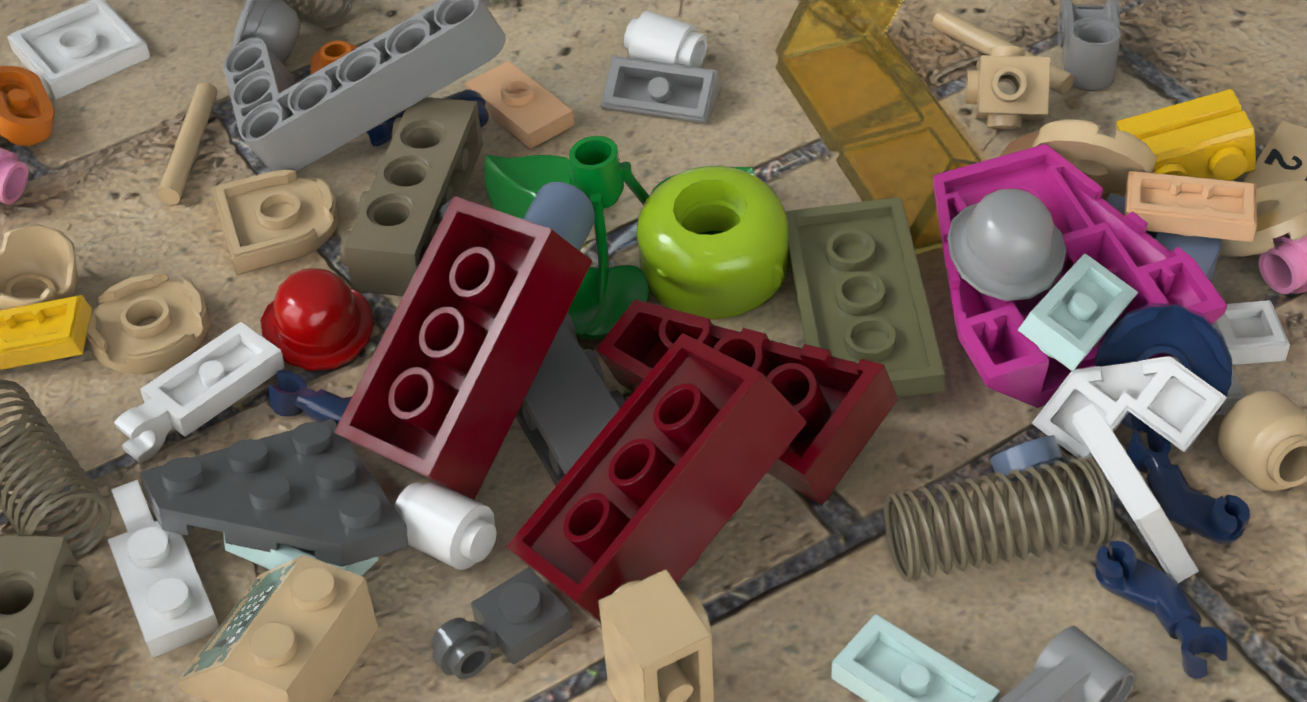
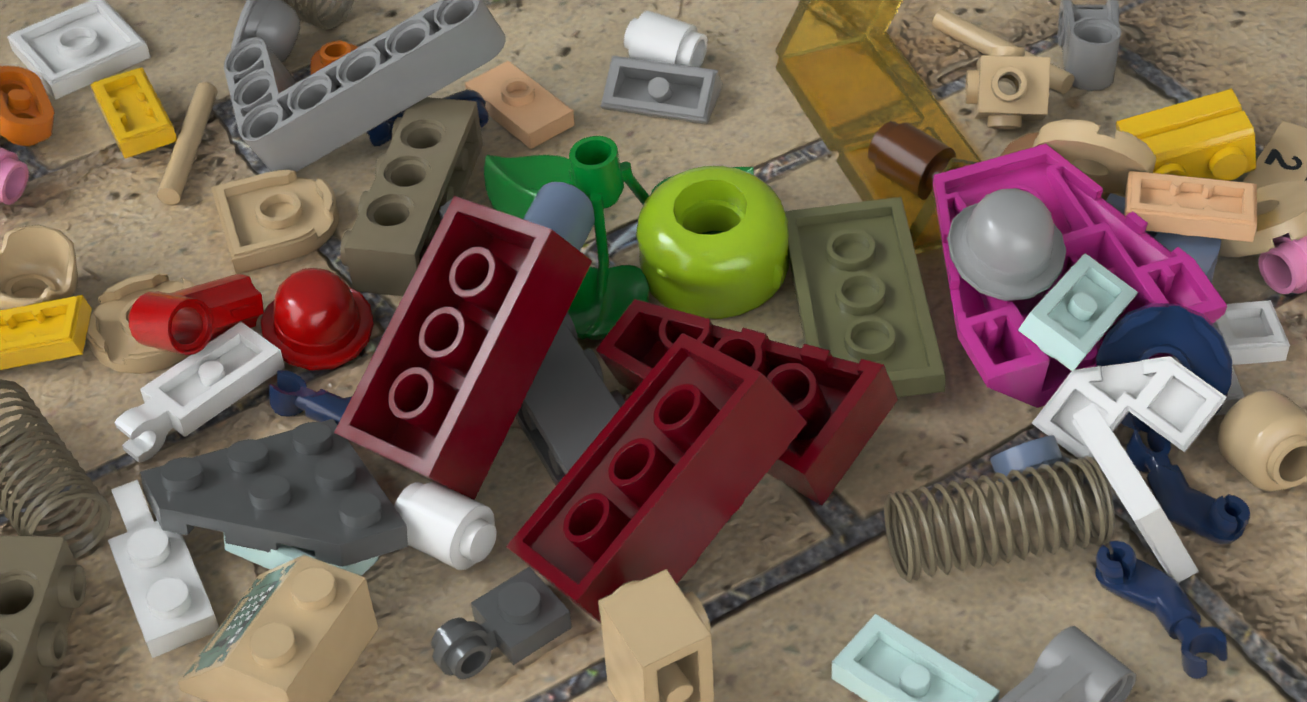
(133, 112): none -> yellow plate
(195, 315): none -> red piece
(909, 157): none -> reddish brown brick

